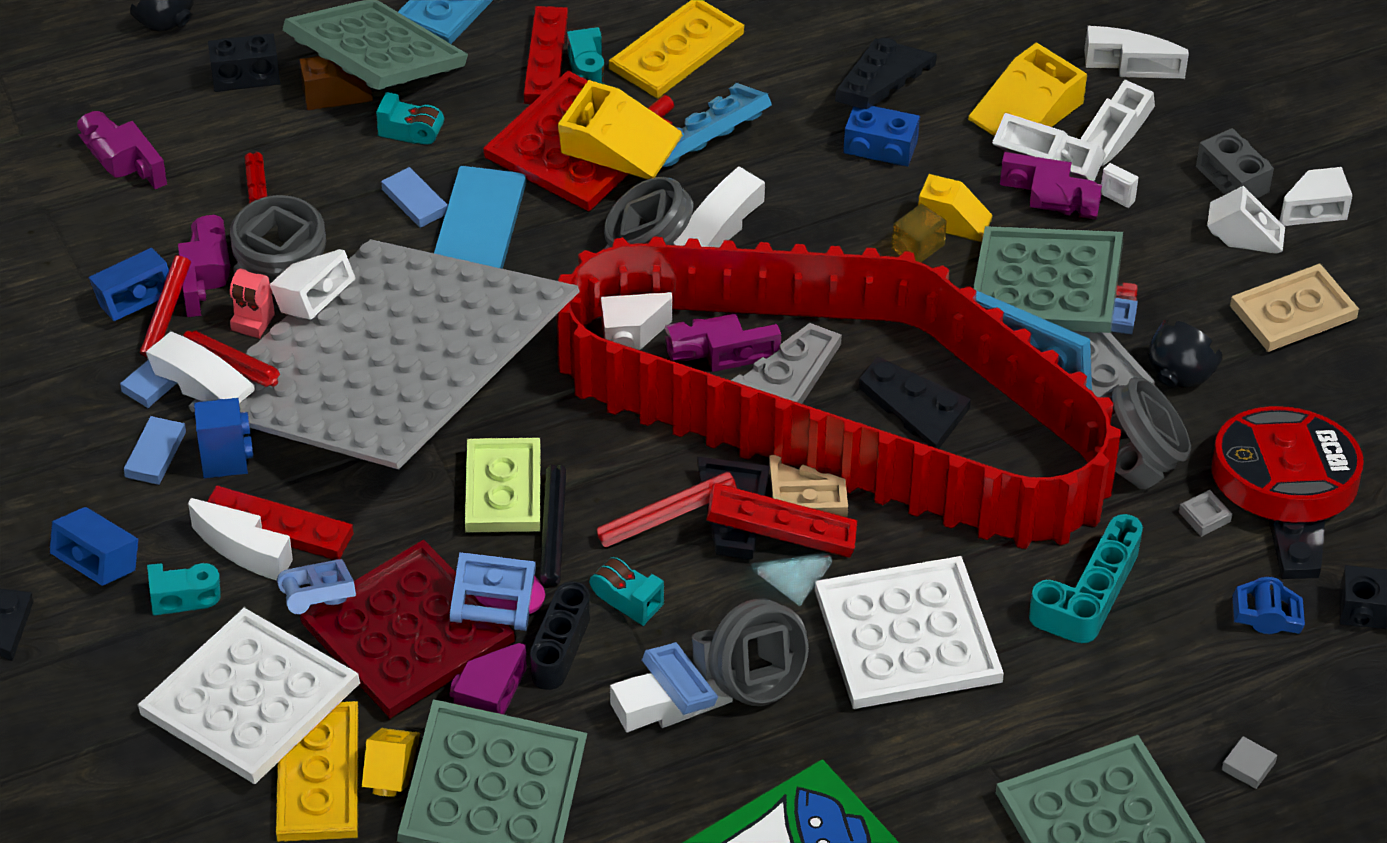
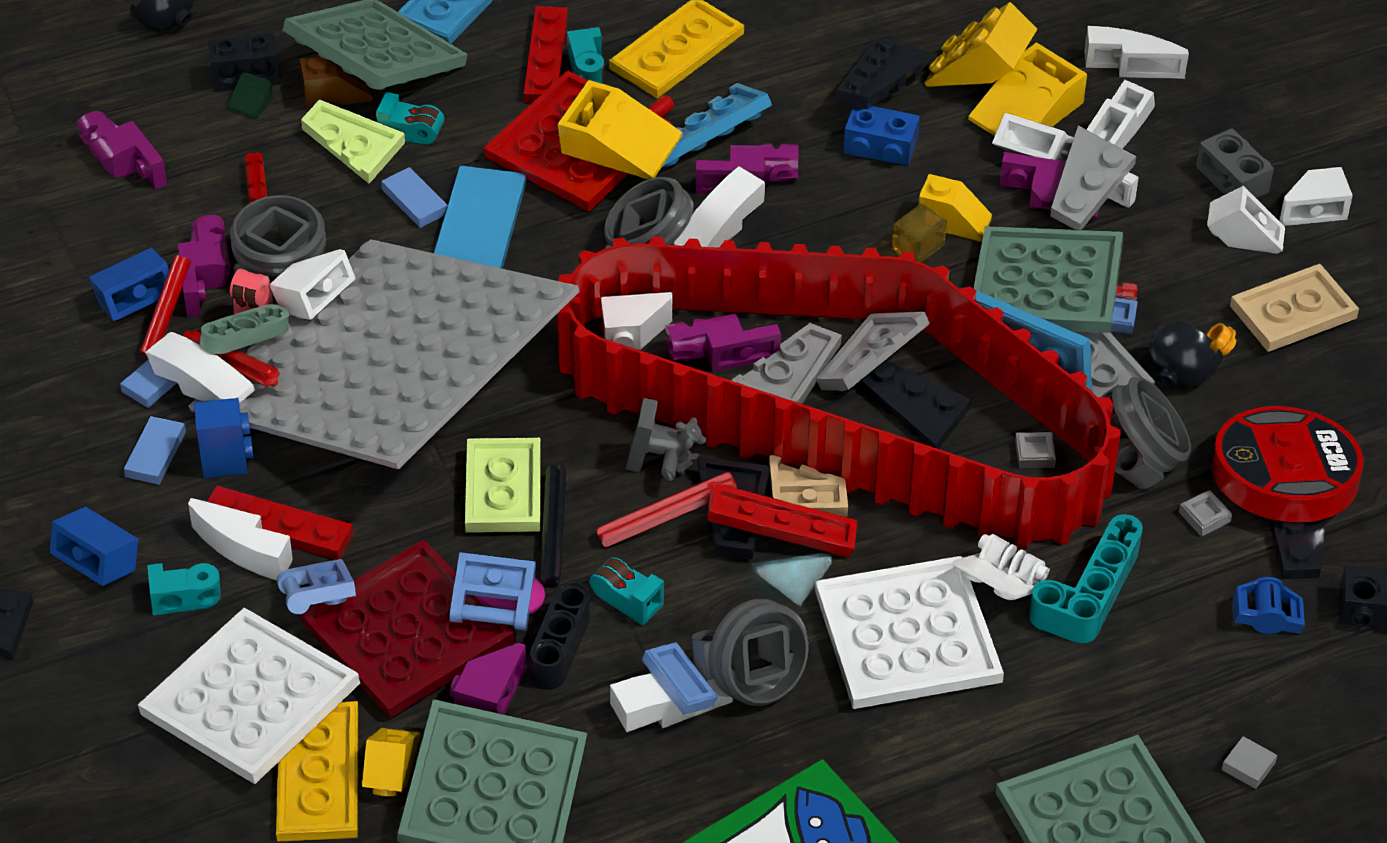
(244, 329): none -> sand green beam
(251, 95): none -> clear green slope
(353, 138): none -> yellowish green wing
(663, 440): none -> dark grey piece
(761, 161): none -> magenta plate
(870, 346): none -> light grey wing
(983, 49): none -> yellow slope
(999, 567): none -> white hinge
(1035, 450): none -> light grey tile
(1089, 178): none -> light grey wing
(1222, 338): none -> light orange plate

